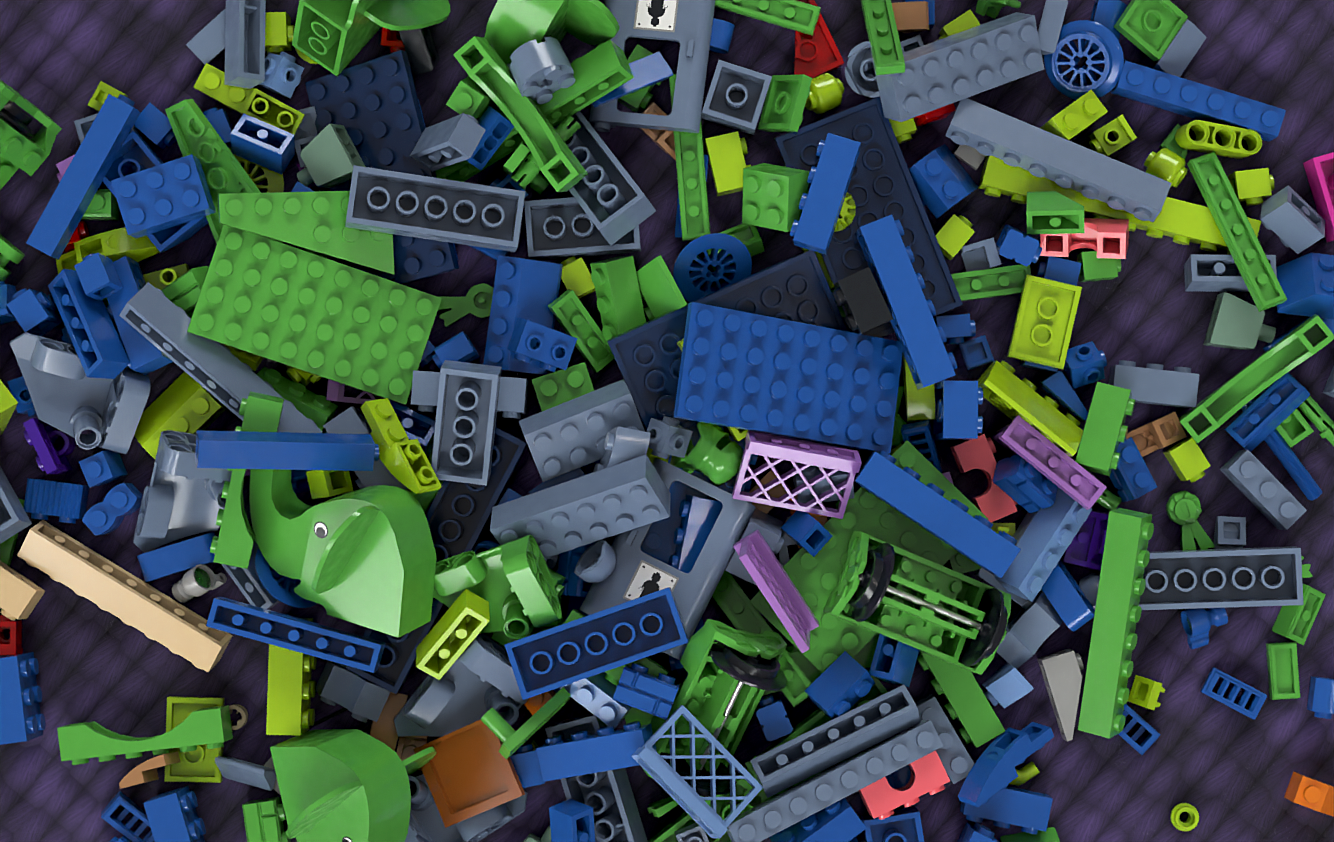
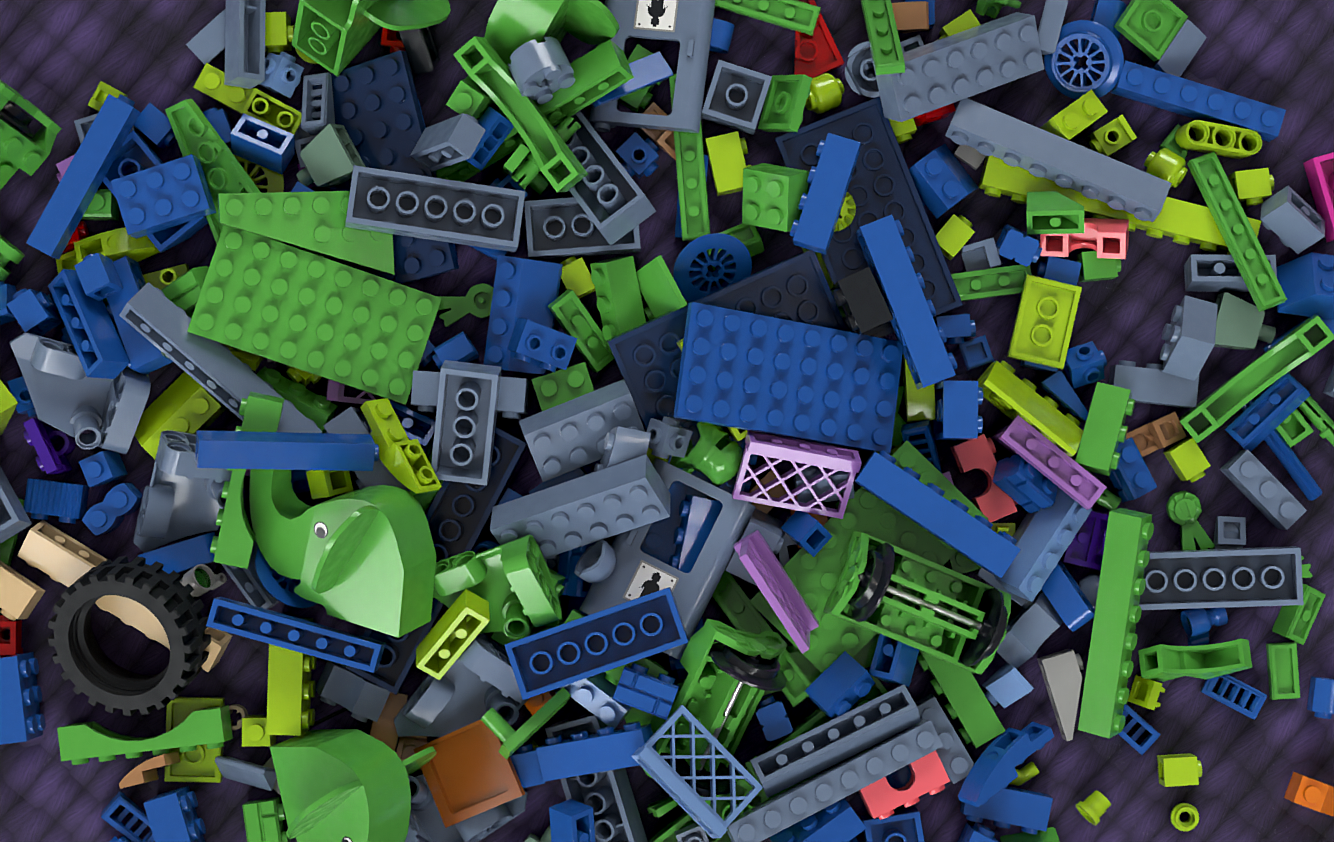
(89, 665): none -> black tyre
(255, 732): none -> lime brick
(313, 121): none -> sand blue slope
(637, 146): none -> blue brick
(1093, 807): none -> lime piece
(1179, 769): none -> lime brick
(1189, 337): none -> sand blue brick
(1199, 661): none -> bright green arch

